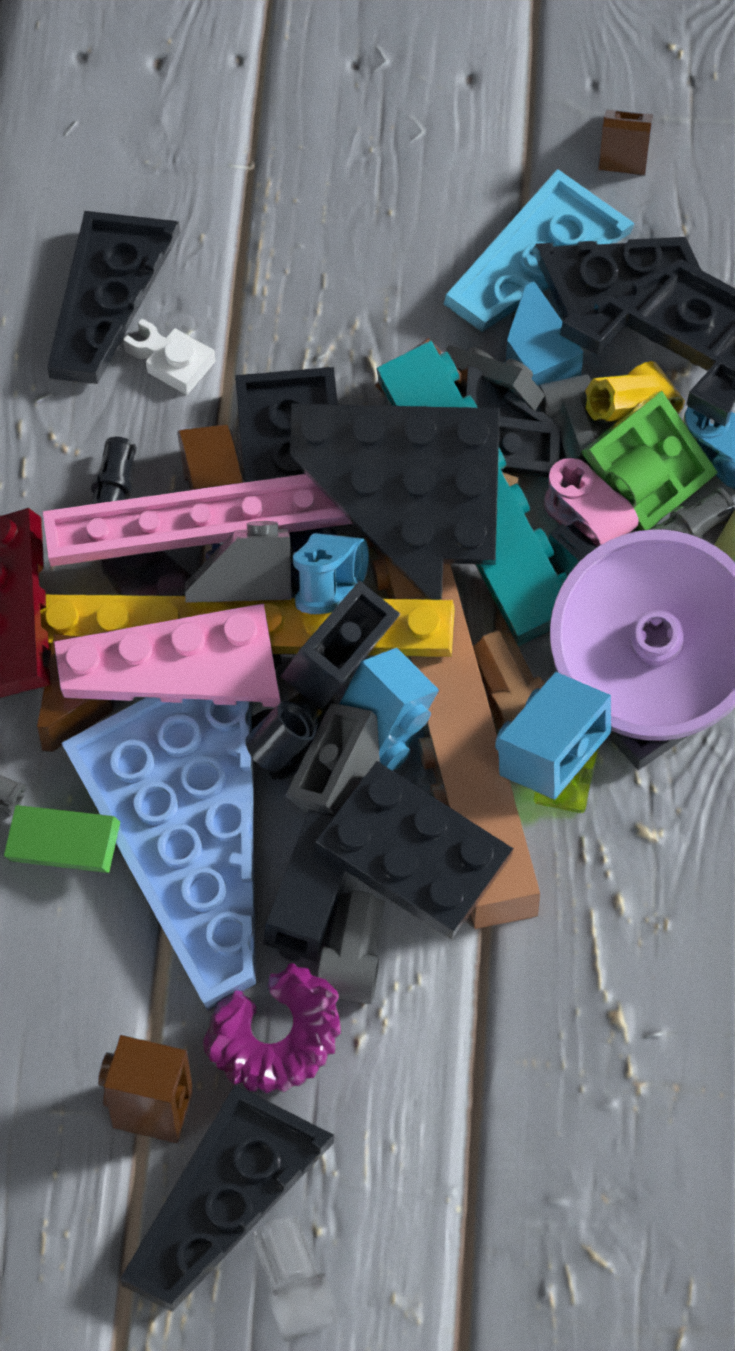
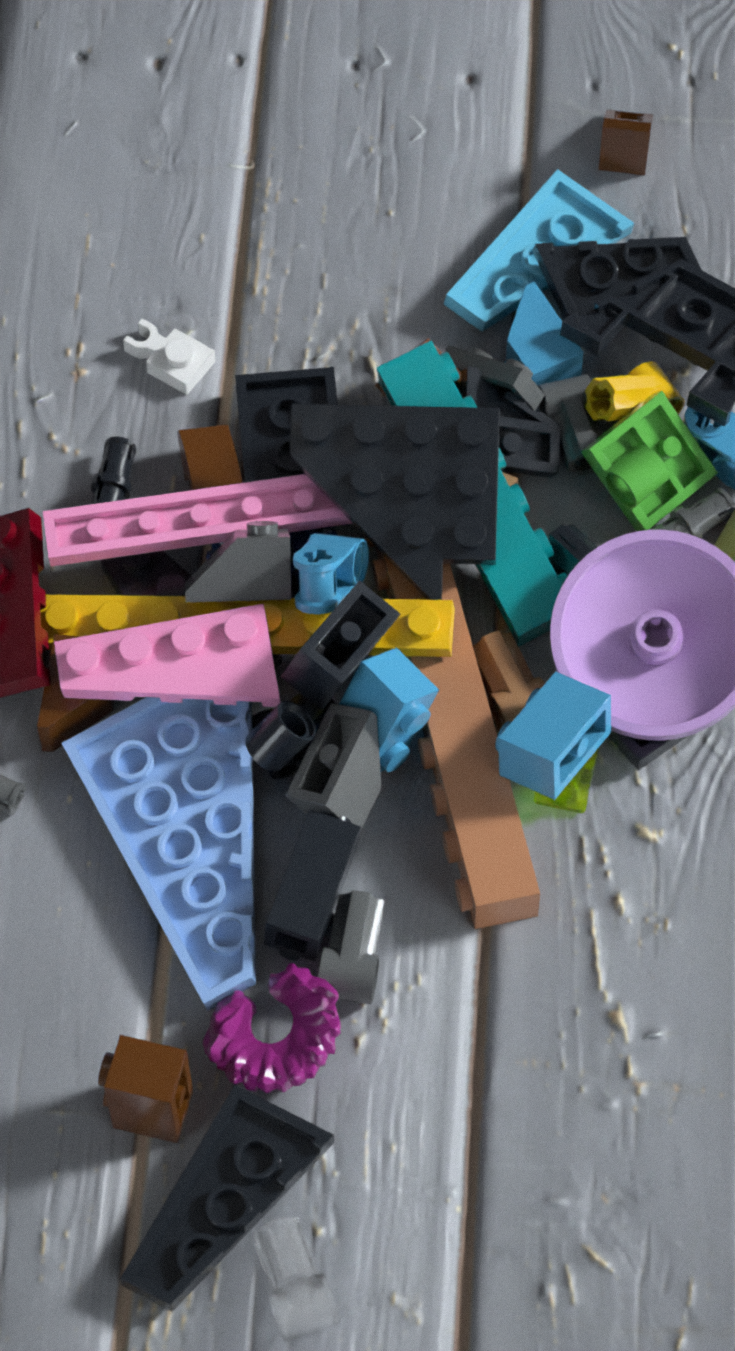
(62, 838): bright green tile -> none
(105, 288): black wing -> none
(413, 850): black plate -> none
(590, 505): bright pink piece -> none

